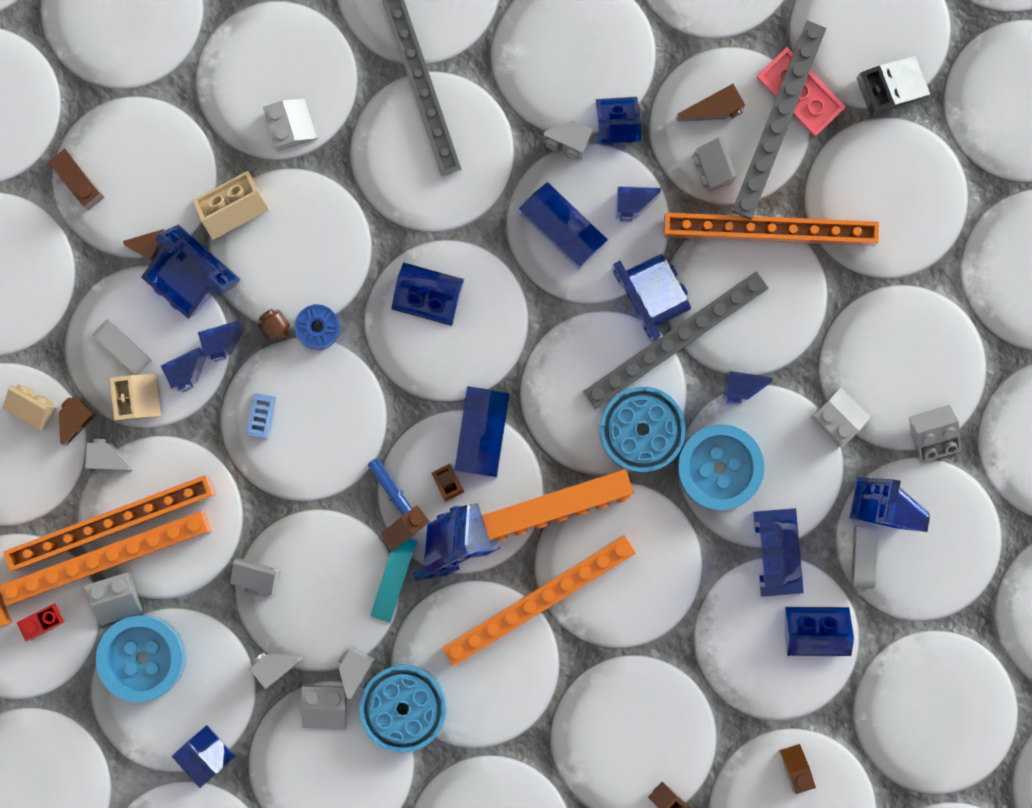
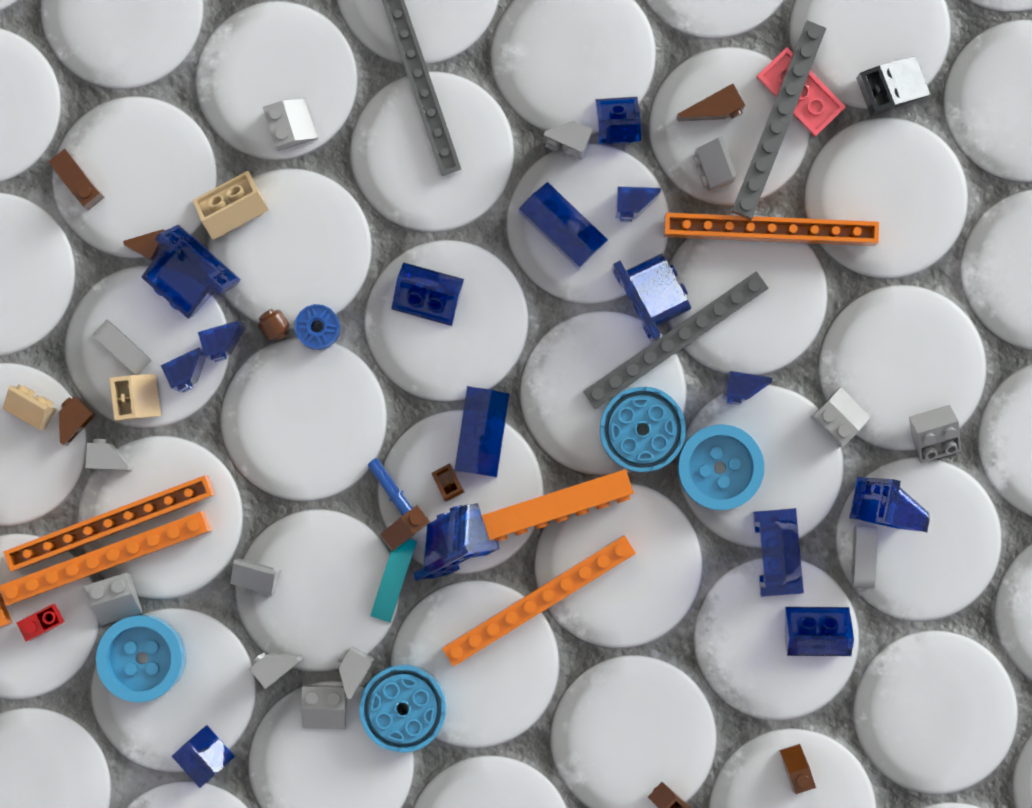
(267, 425): medium blue slope -> none

